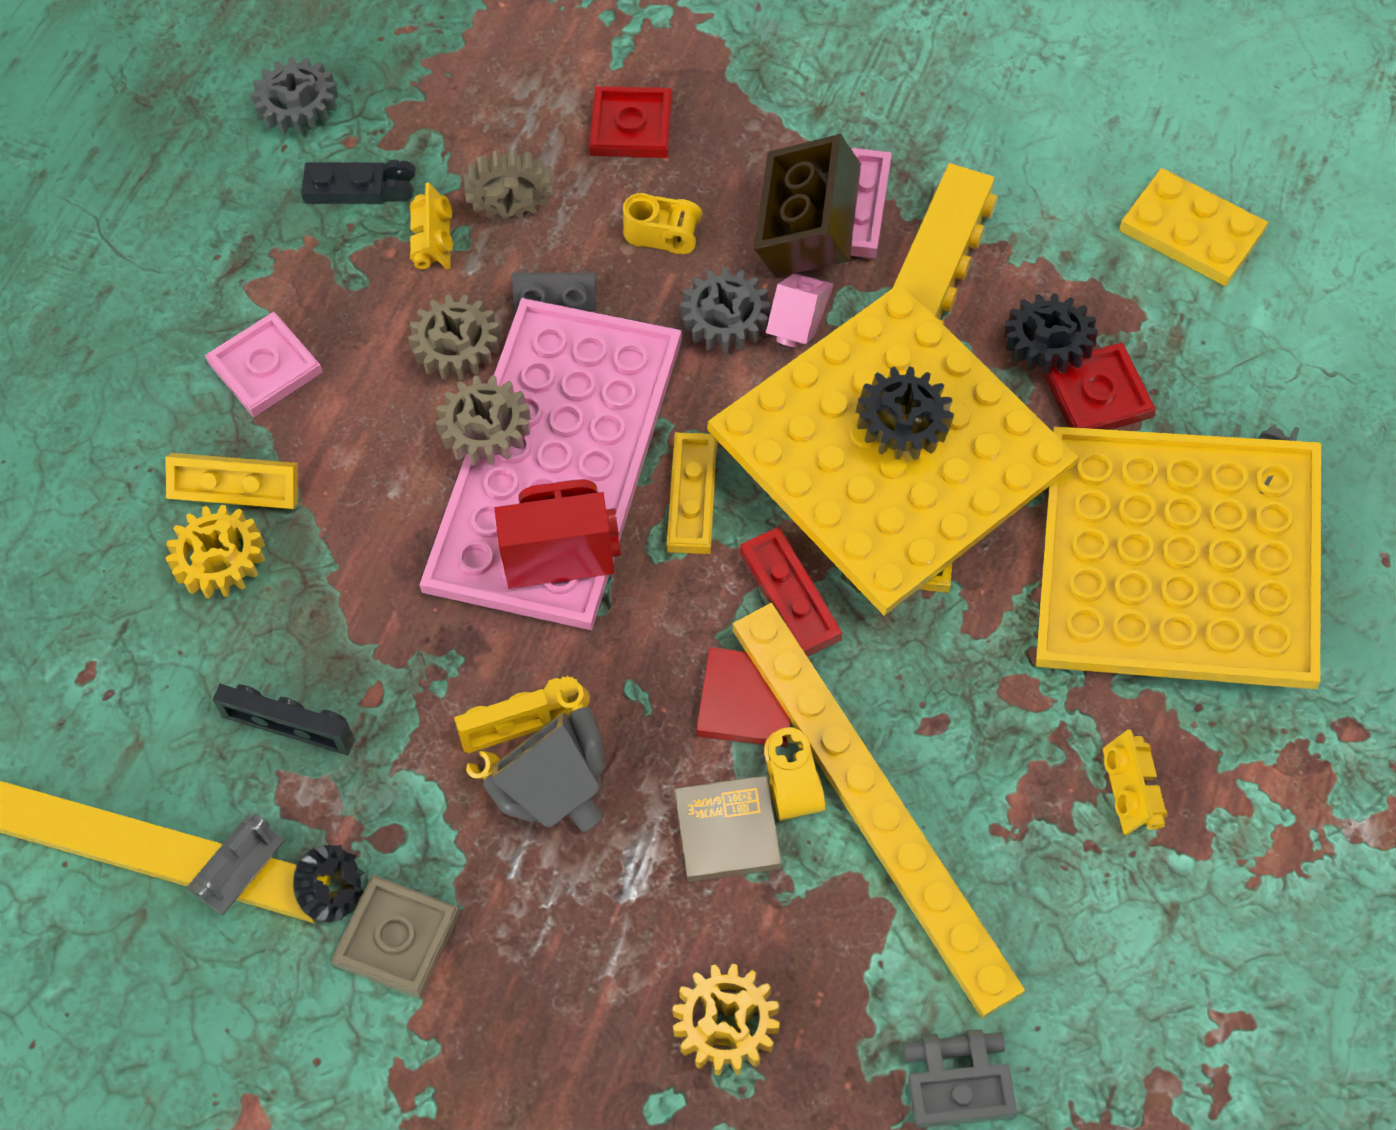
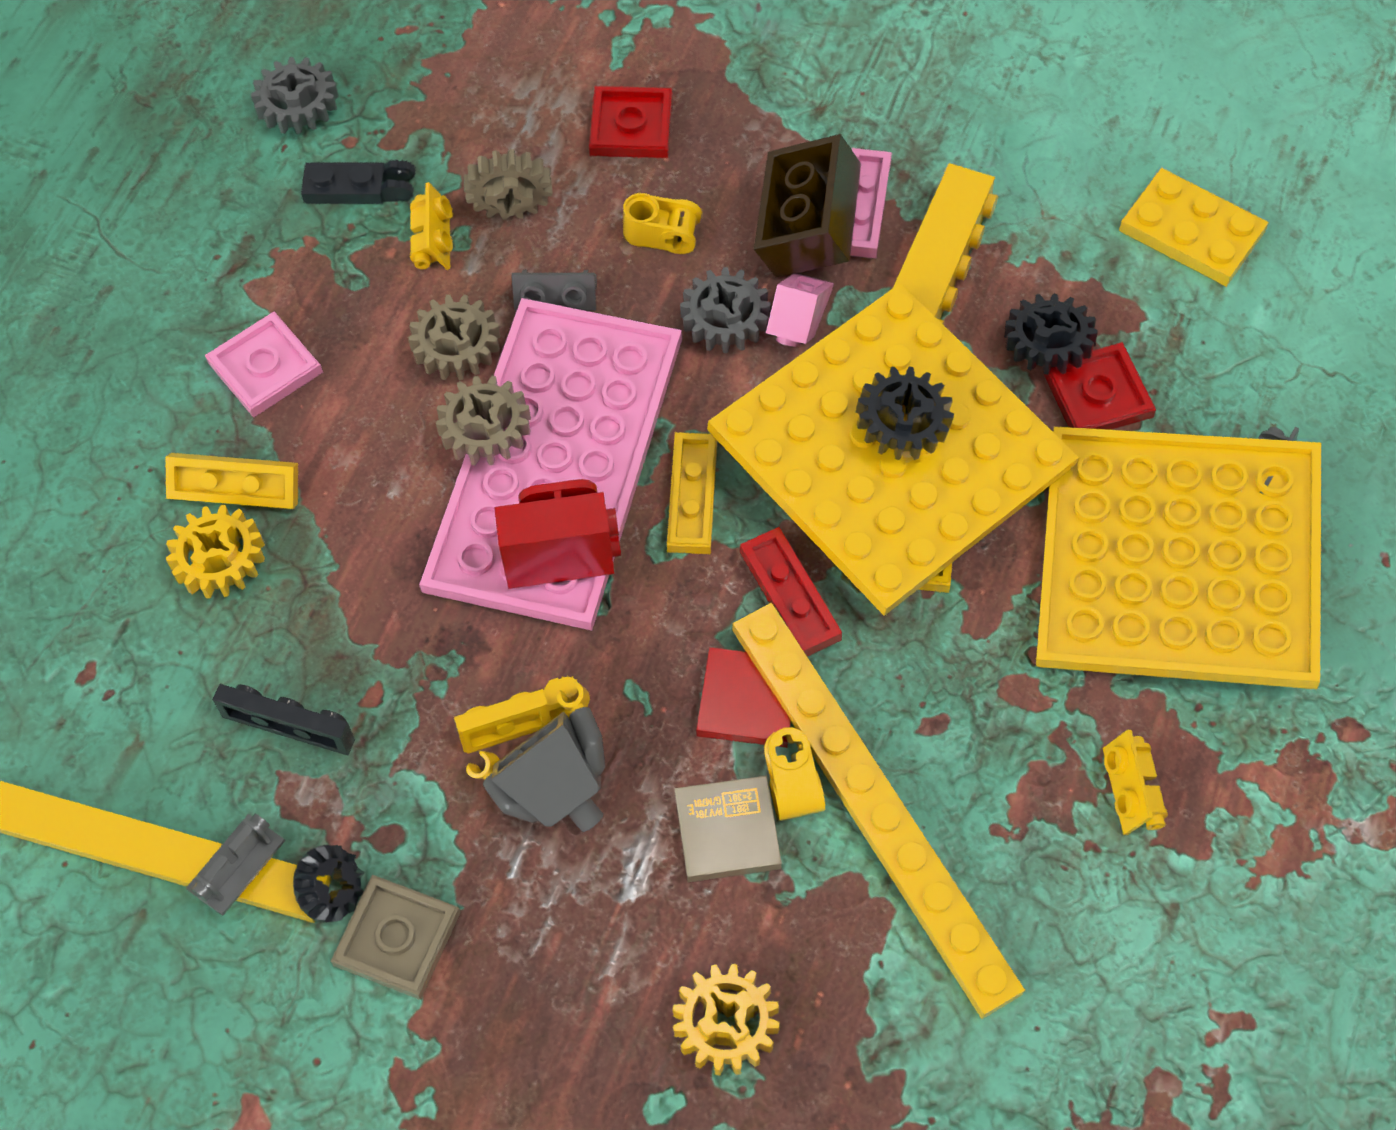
(959, 1094): dark grey plate -> none

